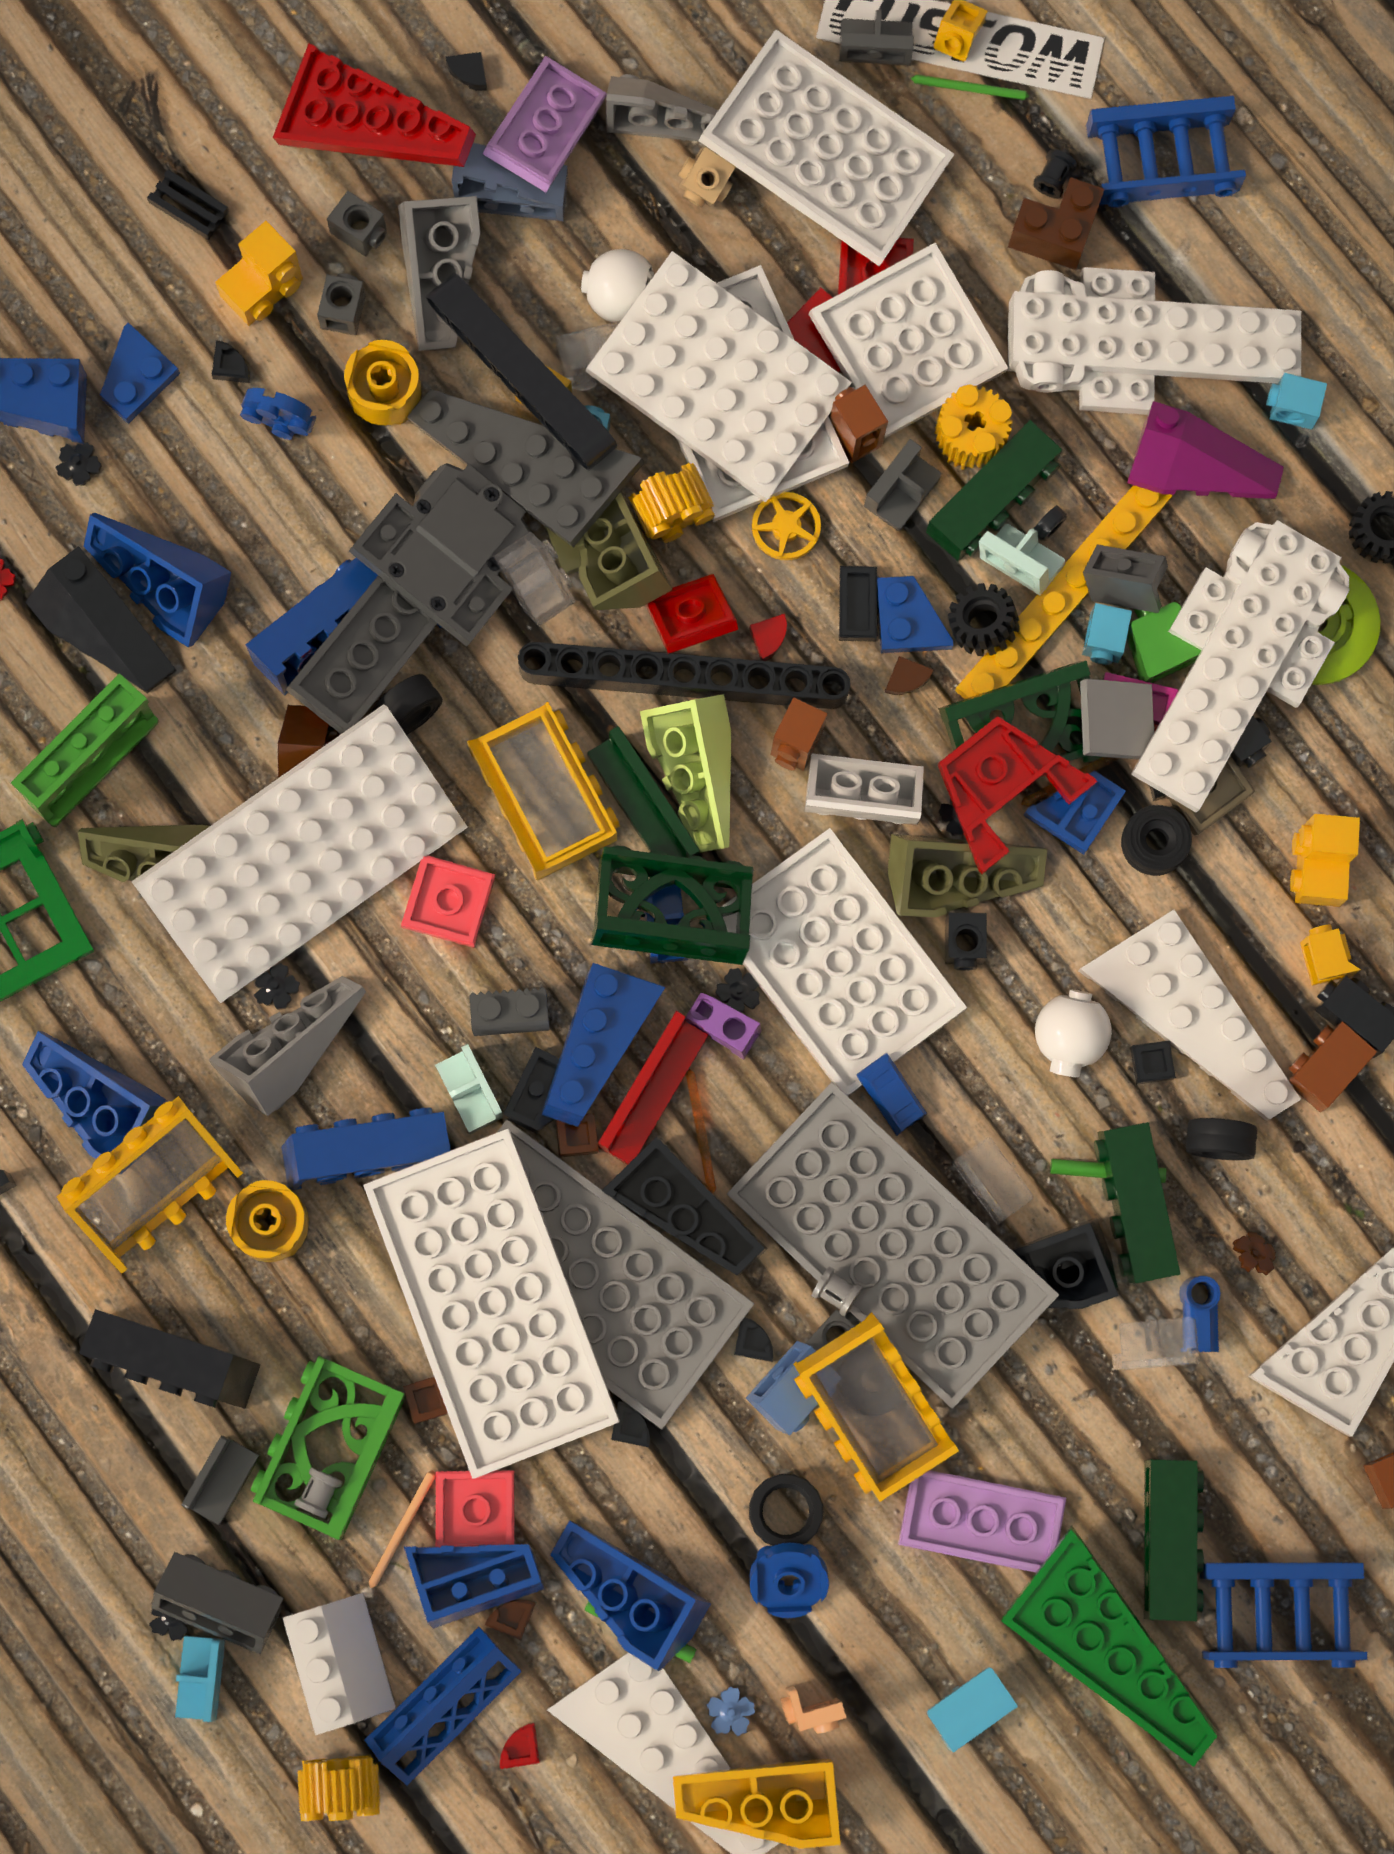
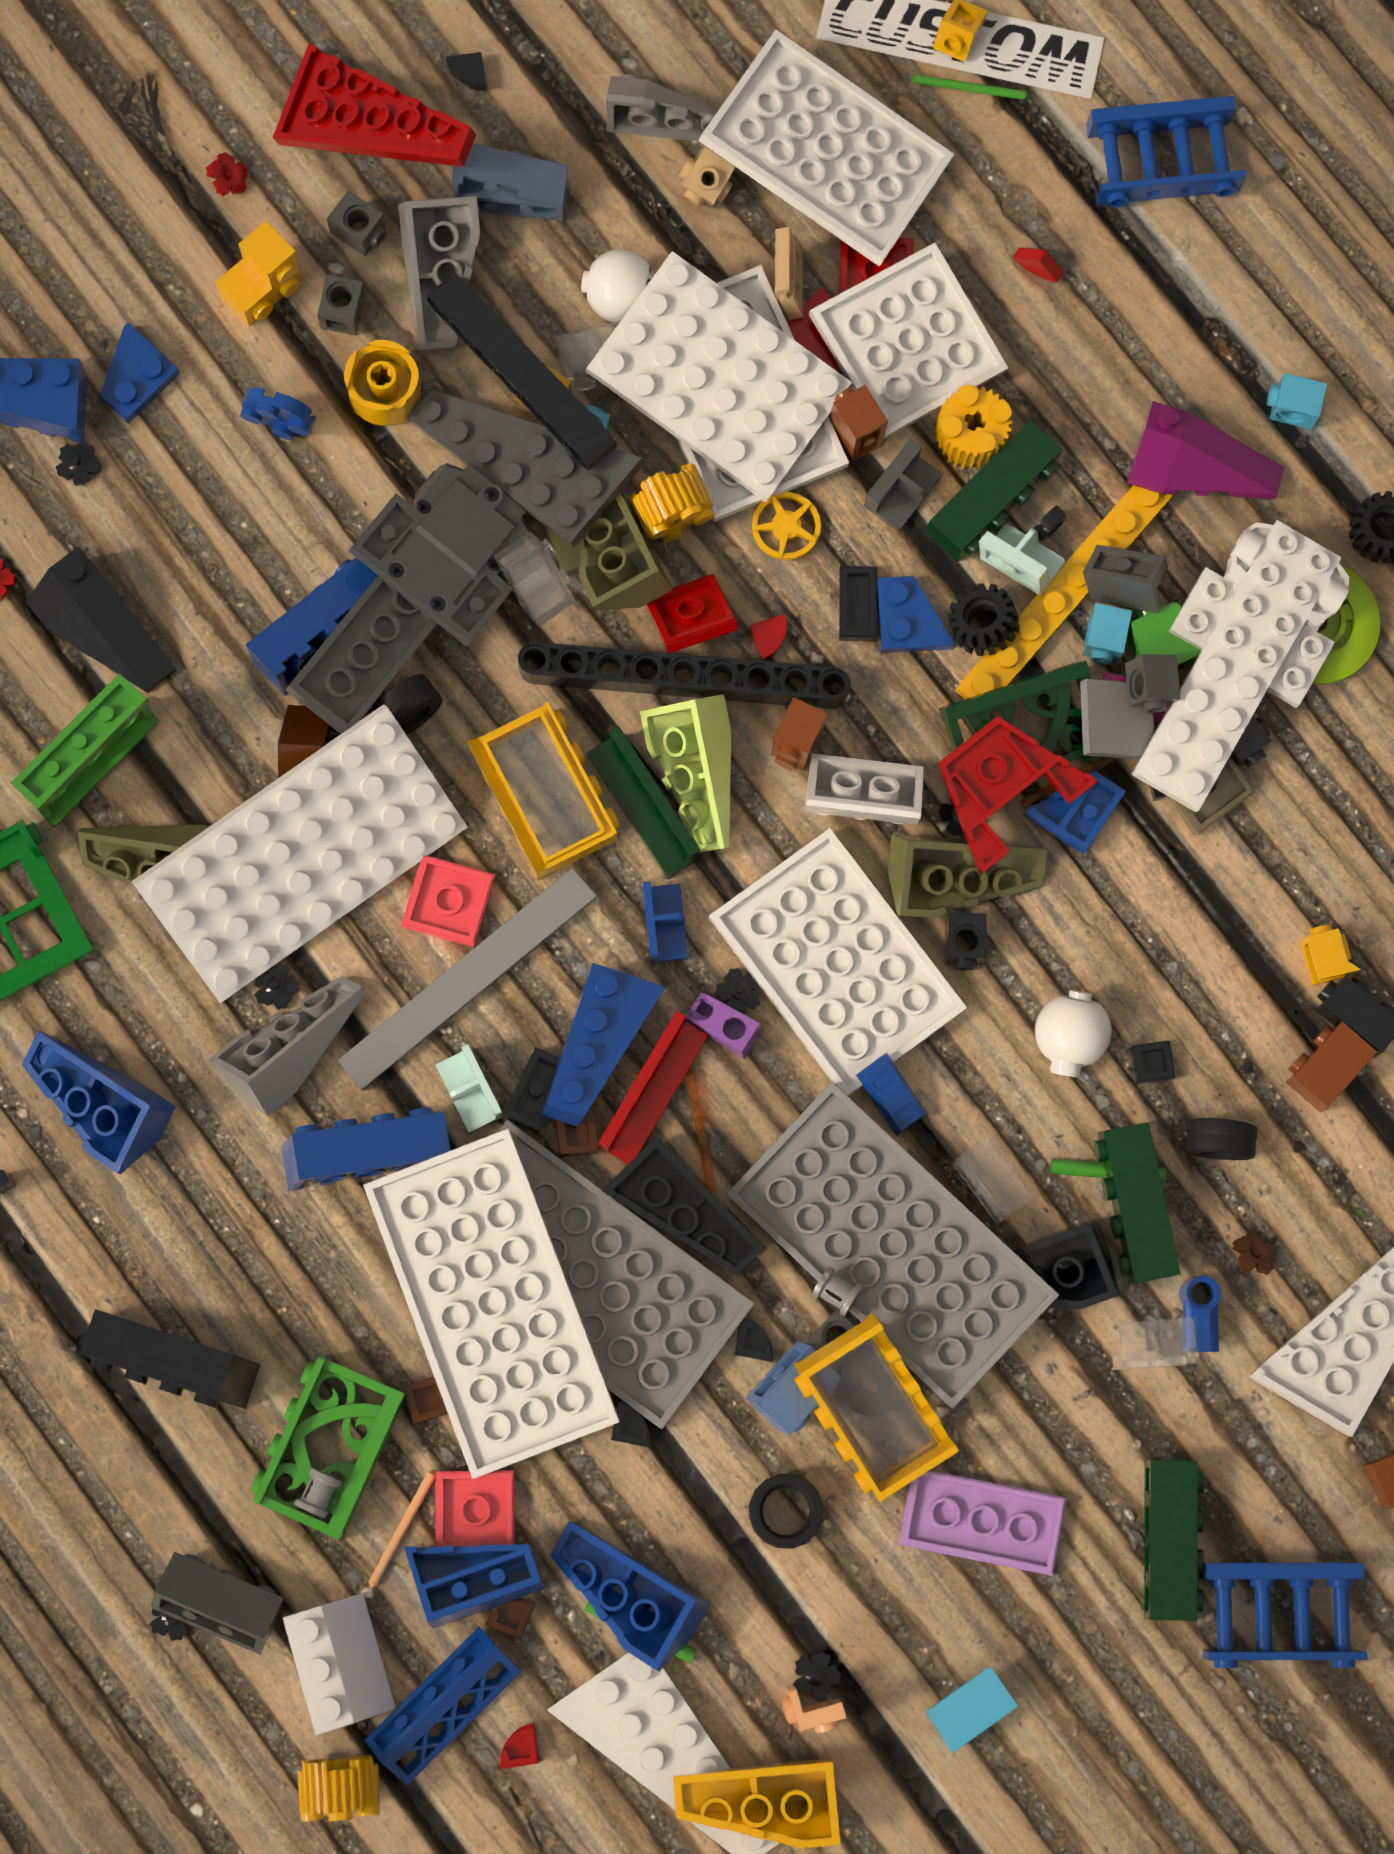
(146, 1181): window -> none
(164, 188): black tile -> none
(170, 580): blue wedge -> none
(200, 1678): medium azure panel -> none
(220, 1480): dark grey panel -> none
(228, 174): none -> red plant
(229, 364): black tile -> none
(254, 1203): yellow brick -> none
(467, 979): none -> light grey tile
(509, 1012): dark grey brick -> none
(545, 124): lavender tile -> none
(695, 878): dark green fence -> none
(730, 1712): medium blue plant -> none
(785, 1560): blue plate -> none
(788, 273): none -> tan plate
(816, 1675): none -> black plant
(876, 41): dark grey panel -> none
(907, 677): reddish brown tile -> none
(1038, 263): none -> red tile
(1055, 173): black bush -> none
(1061, 232): reddish brown brick -> none
(1093, 1634): green wing -> none
(1114, 337): white piece -> none
(1152, 682): none -> dark grey brick
(1160, 819): black tyre -> none
(1183, 1000): white wing -> none
(1323, 859): yellow brick -> none

